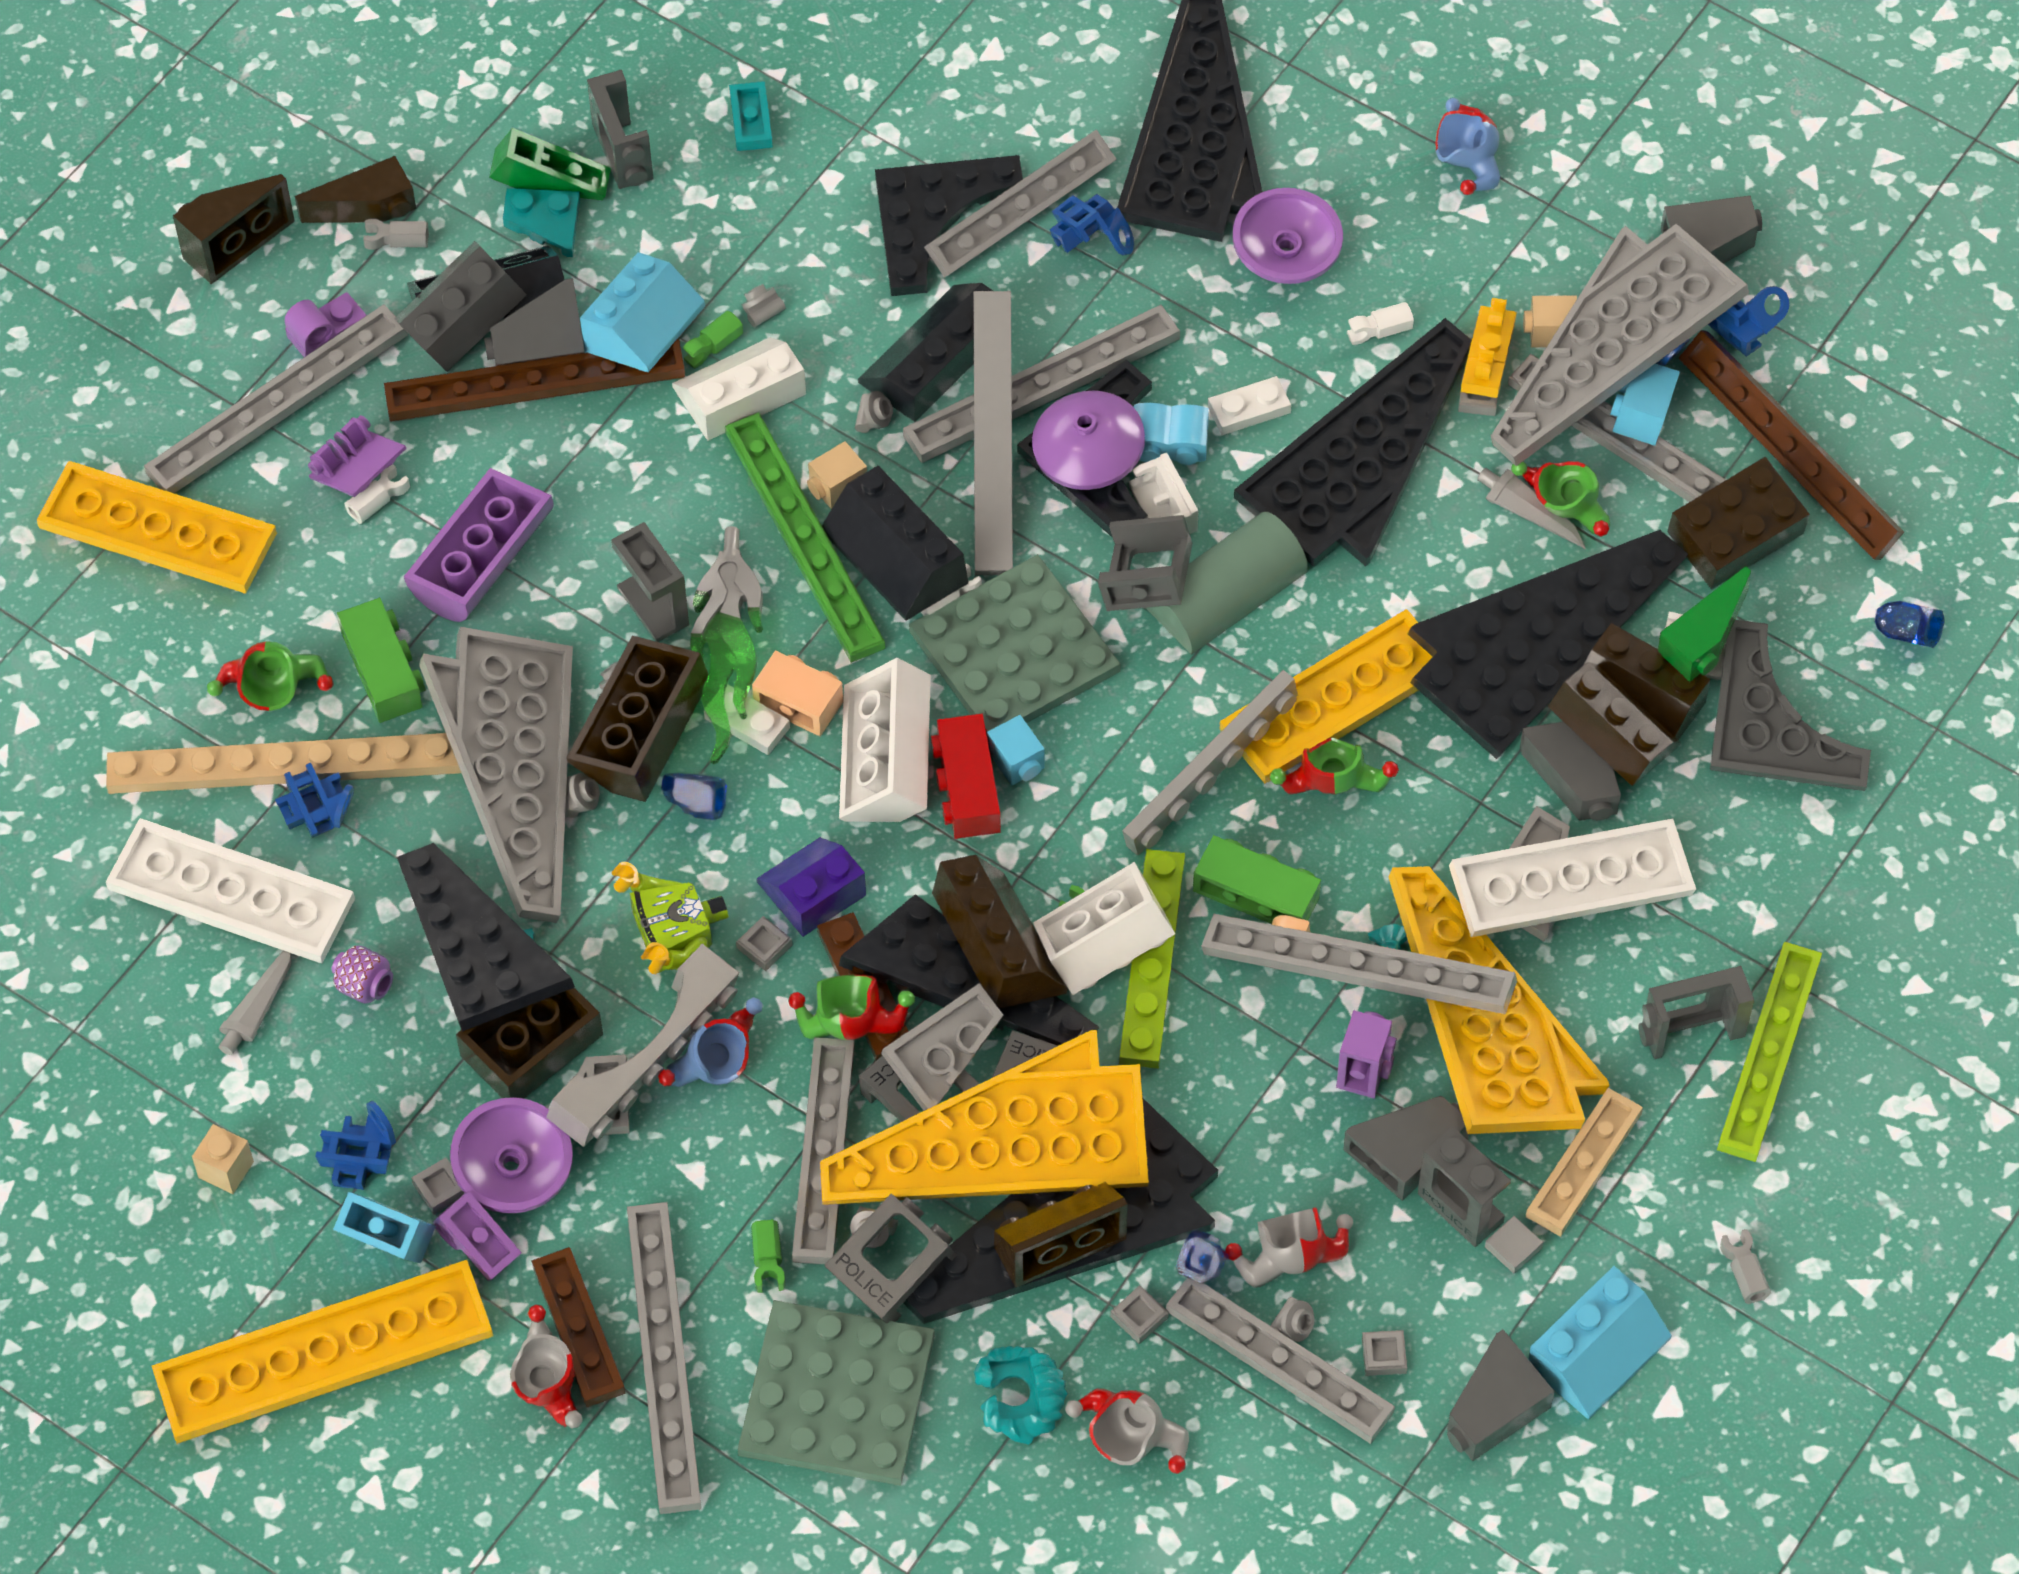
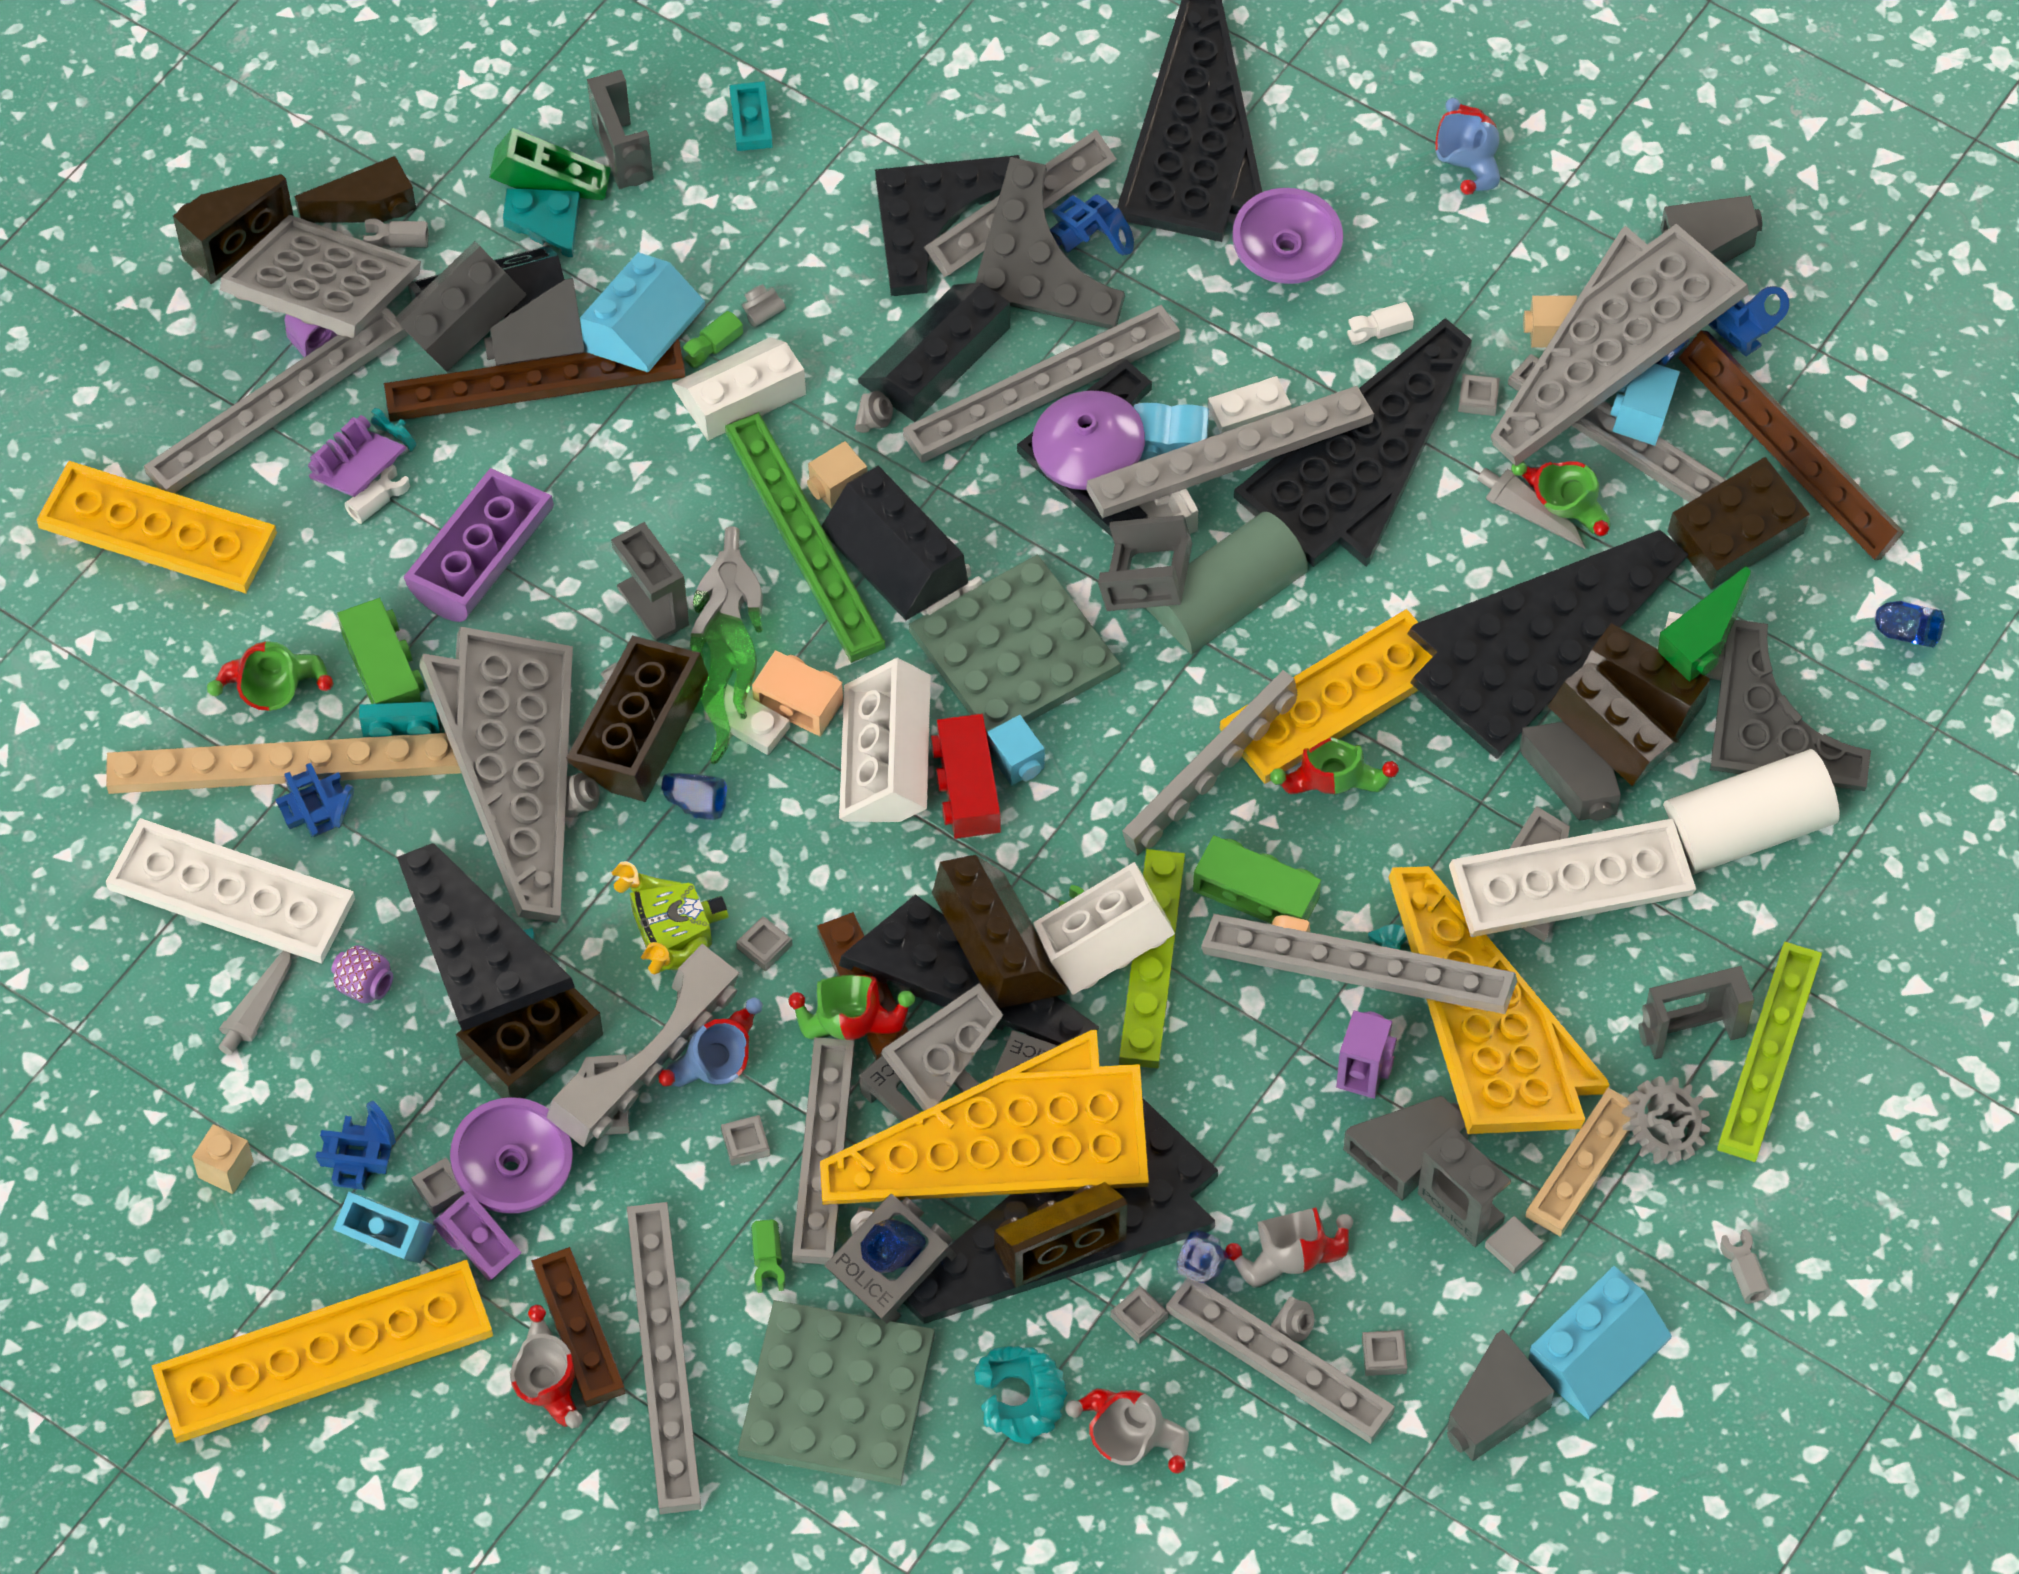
(320, 276): none -> light grey plate
(382, 423): none -> teal piece
(399, 719): none -> teal plate
(745, 1140): none -> light grey tile
(814, 884): dark purple slope -> none
(891, 1246): none -> clear blue rock
(992, 433): light grey tile -> none
(1028, 265): none -> dark grey plate
(1229, 451): none -> light grey plate
(1489, 349): yellow plate -> none
(1660, 1135): none -> light grey gear
(1754, 810): none -> white brick

